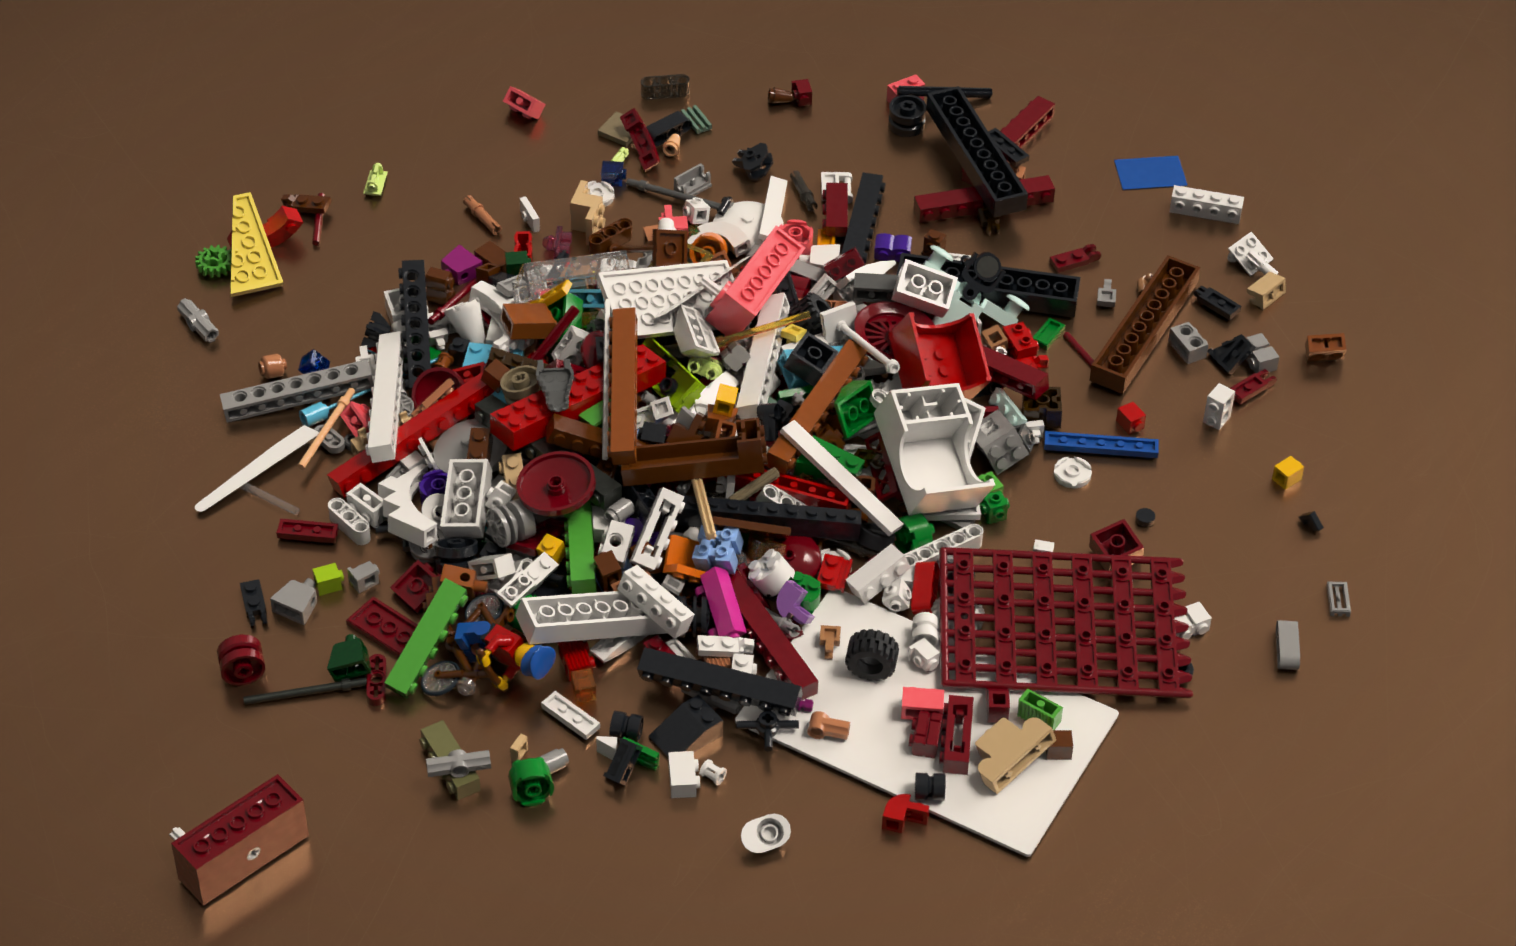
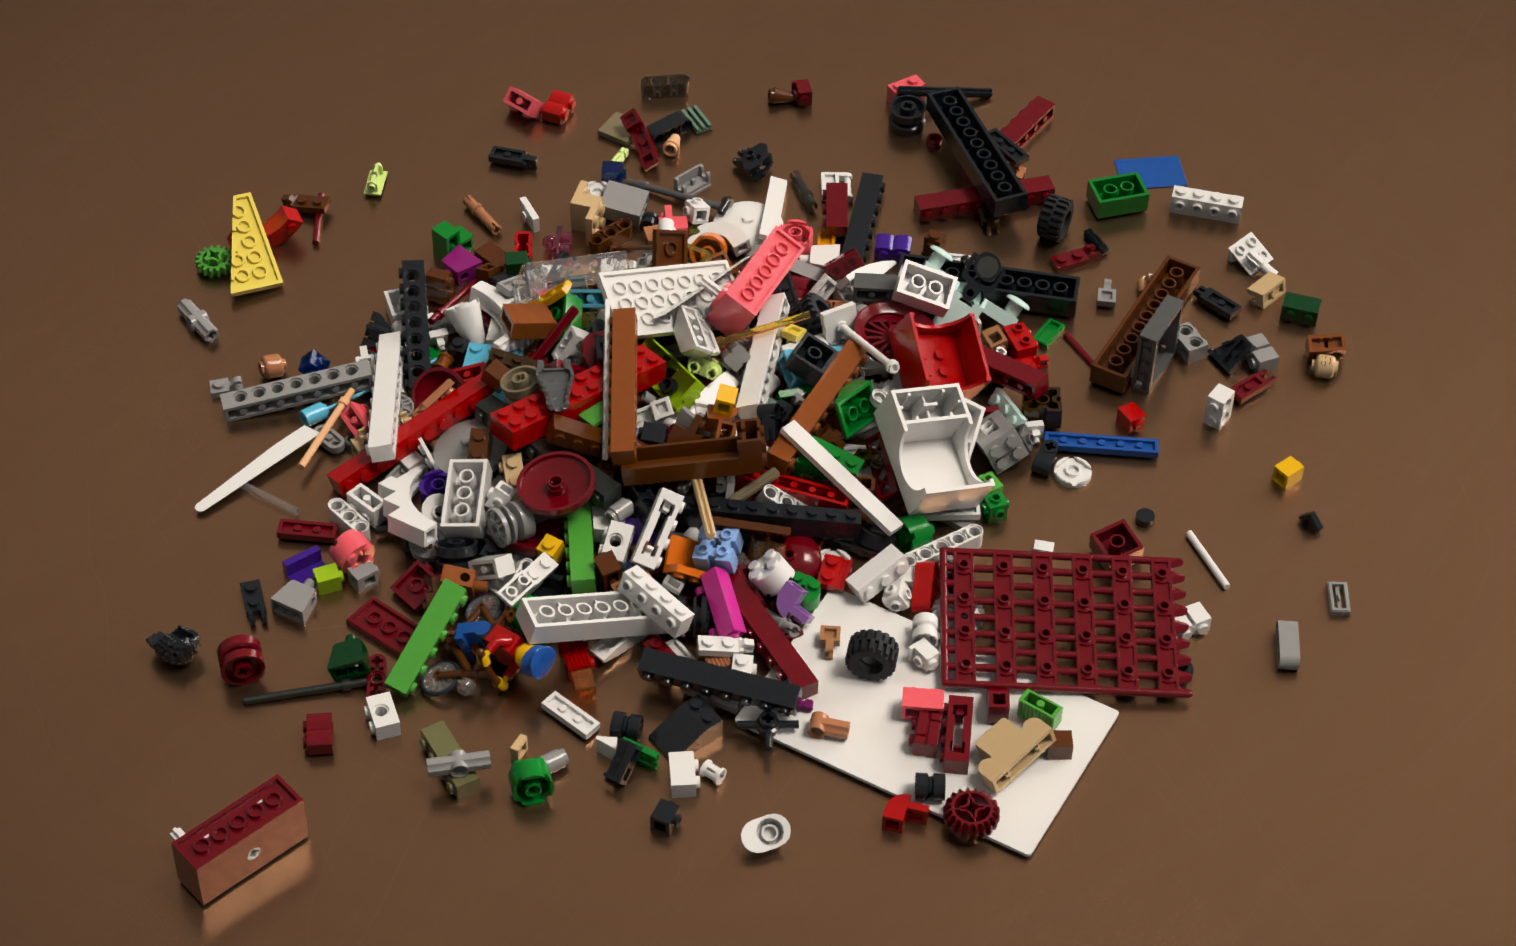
(177, 647): none -> black piece
(223, 385): none -> light grey plate
(300, 566): none -> dark purple panel
(318, 733): none -> dark red brick
(352, 550): none -> coral brick
(382, 716): none -> white brick
(447, 237): none -> green brick
(512, 157): none -> black hinge
(558, 107): none -> red brick
(624, 202): none -> light grey brick
(648, 219): none -> black wheel
(665, 817): none -> black brick
(934, 141): none -> dark red bush
(971, 813): none -> dark red gear
(1045, 458): none -> black piece
(1055, 217): none -> black tyre
(1095, 239): none -> black axle
(1117, 195): none -> green brick
(1151, 356): none -> dark grey window
(1208, 560): none -> white bar
(1300, 309): none -> dark green brick
(1324, 366): none -> tan head

